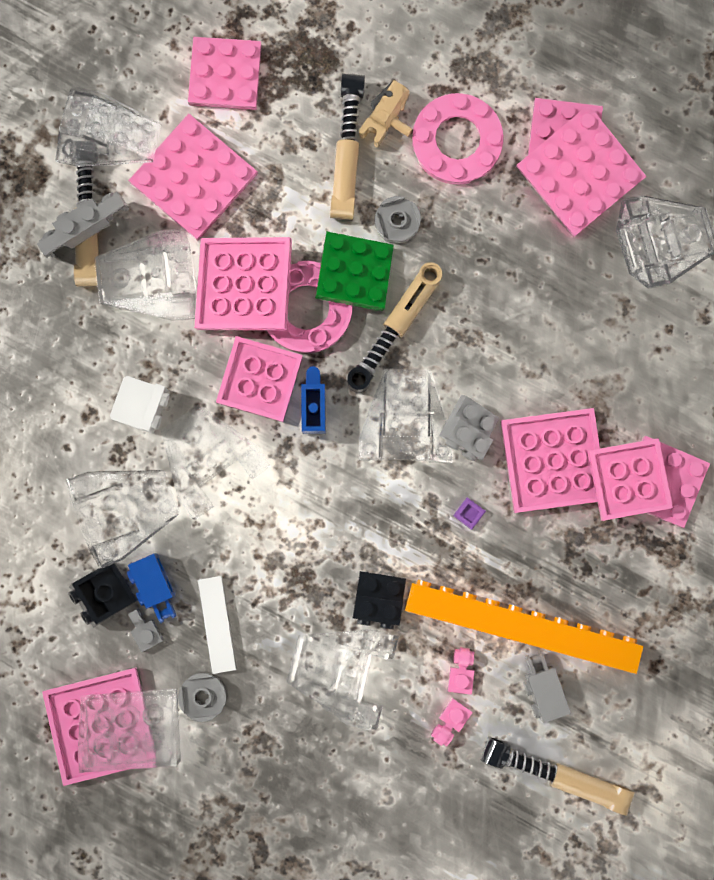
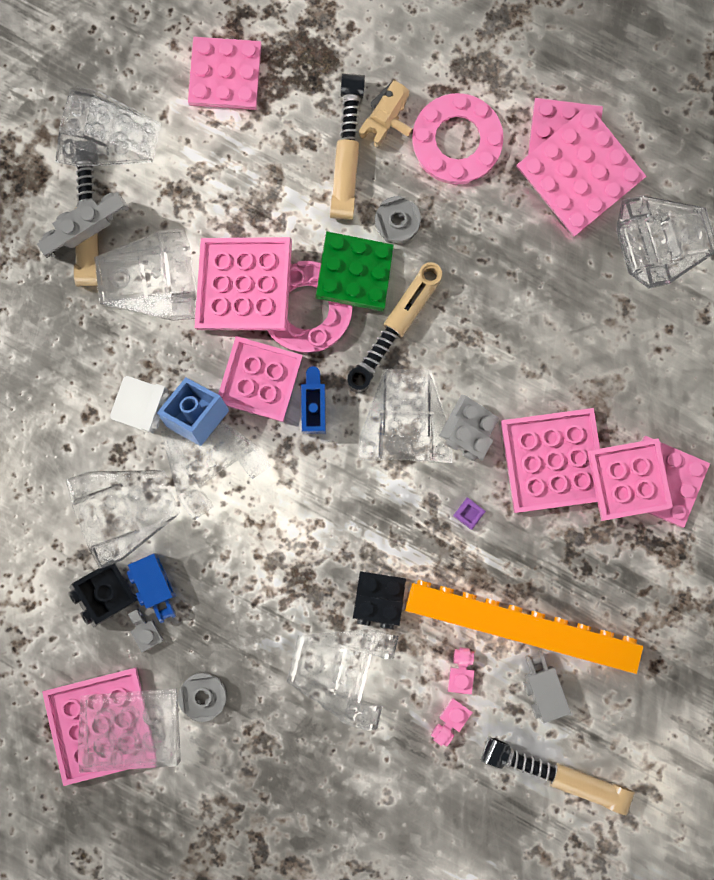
(193, 177): bright pink plate -> none
(193, 411): none -> medium blue brick
(217, 624): white tile -> none

